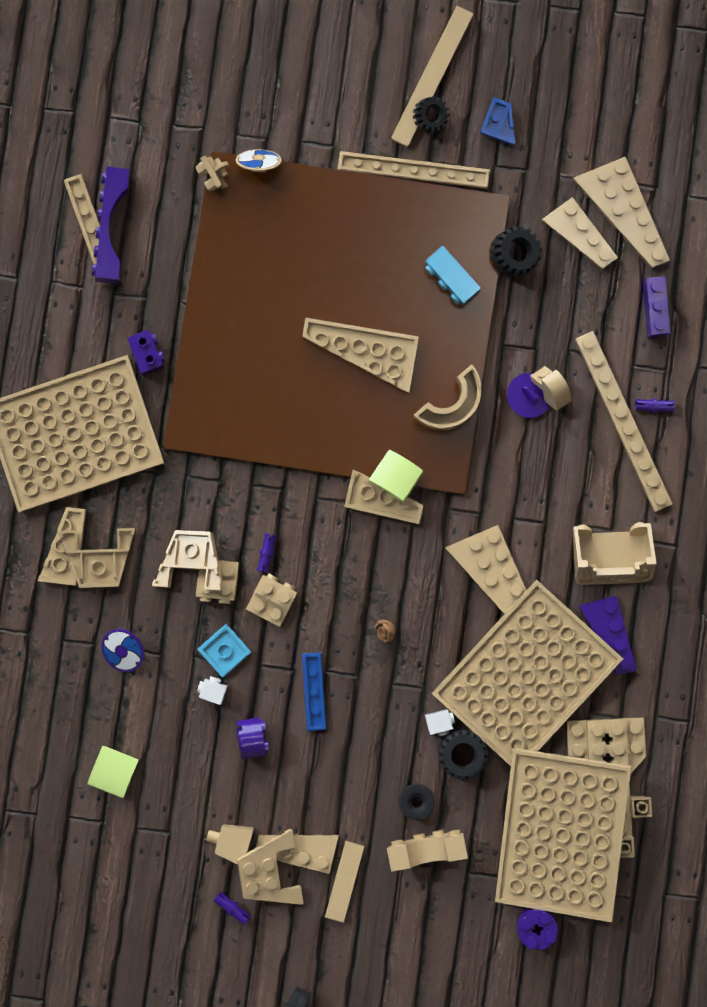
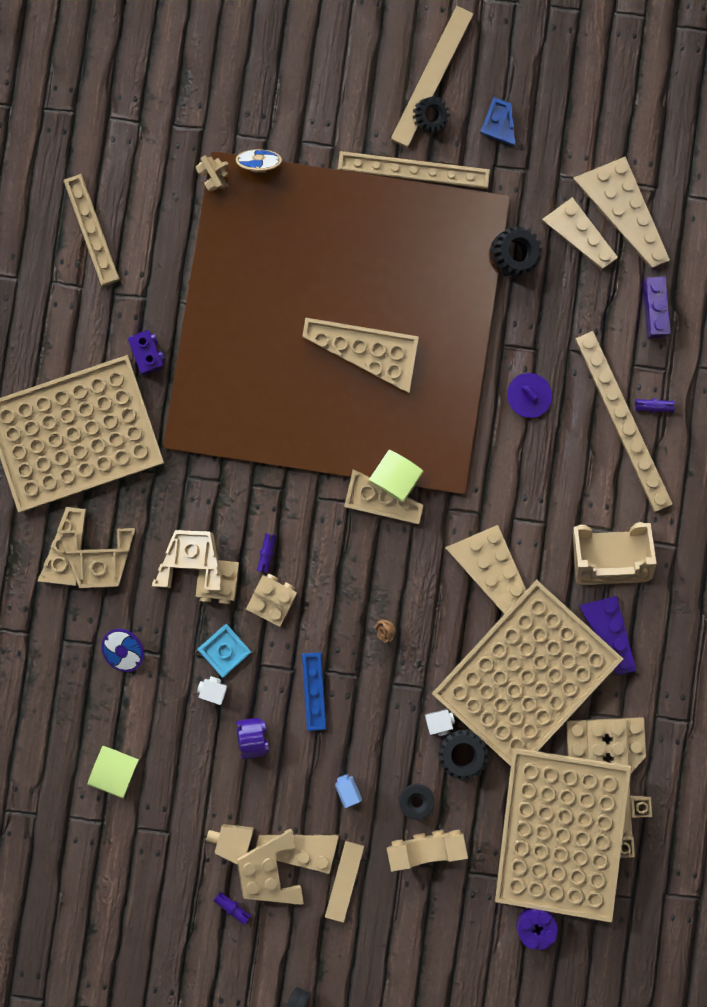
(115, 189): dark purple arch -> none
(348, 791): none -> light blue brick
(452, 276): medium azure brick -> none
(458, 414): tan brick -> none
(554, 387): tan brick -> none

